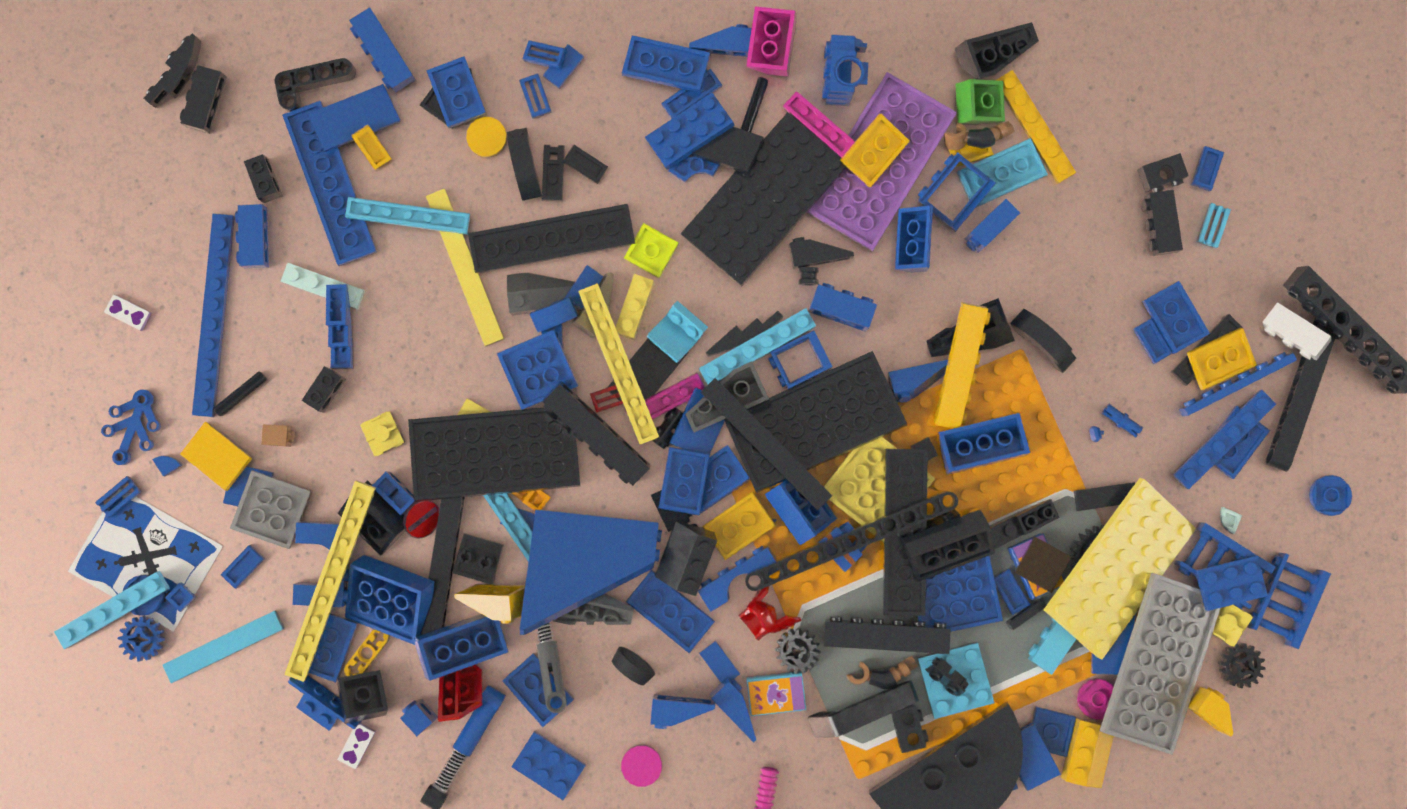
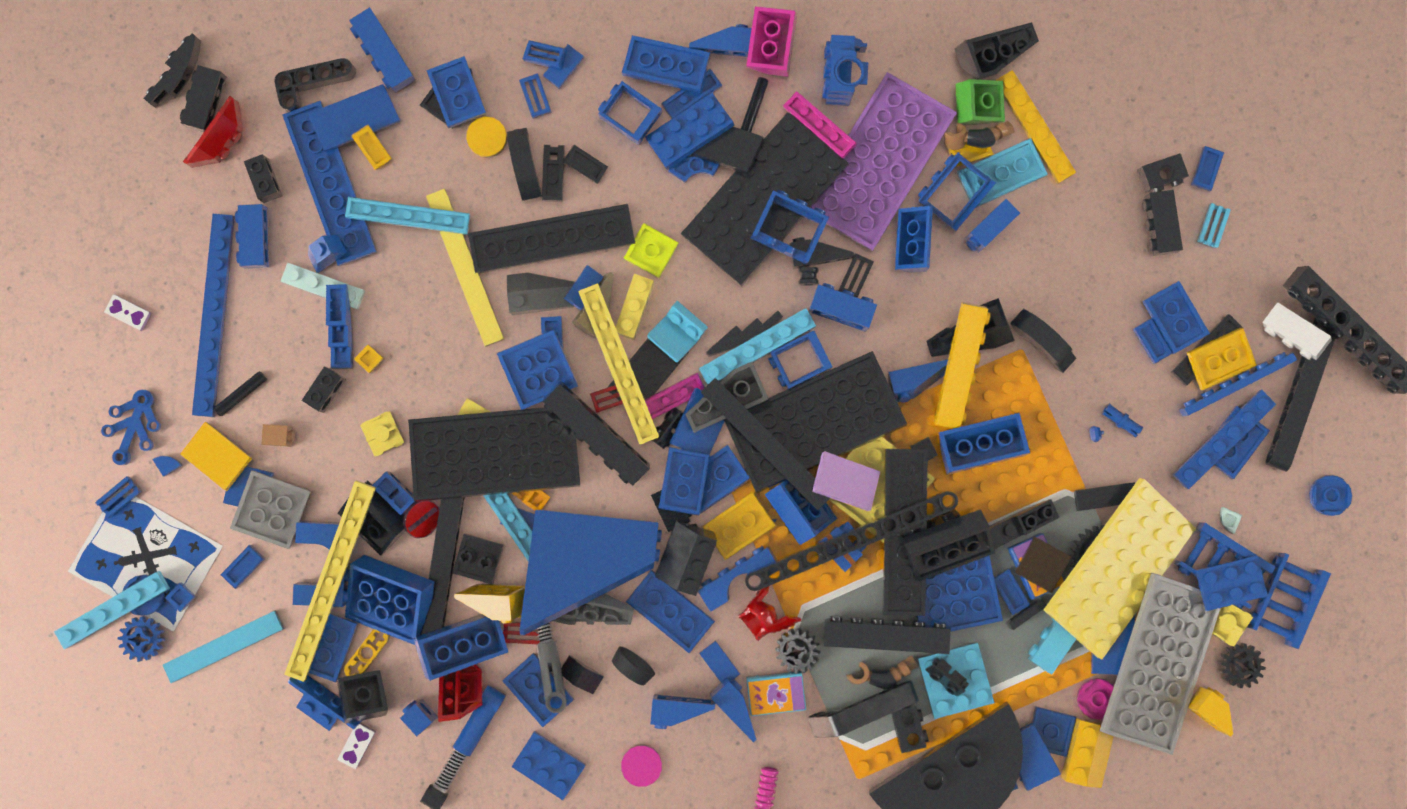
(218, 137): none -> red wedge
(325, 251): none -> blue slope
(369, 358): none -> yellow plate
(506, 632): none -> red tile
(553, 314): blue slope -> none
(581, 675): none -> black slope
(616, 92): none -> blue window
(799, 207): none -> blue window
(846, 481): none -> lavender tile
(863, 260): none -> black tile
(874, 150): yellow tile -> none

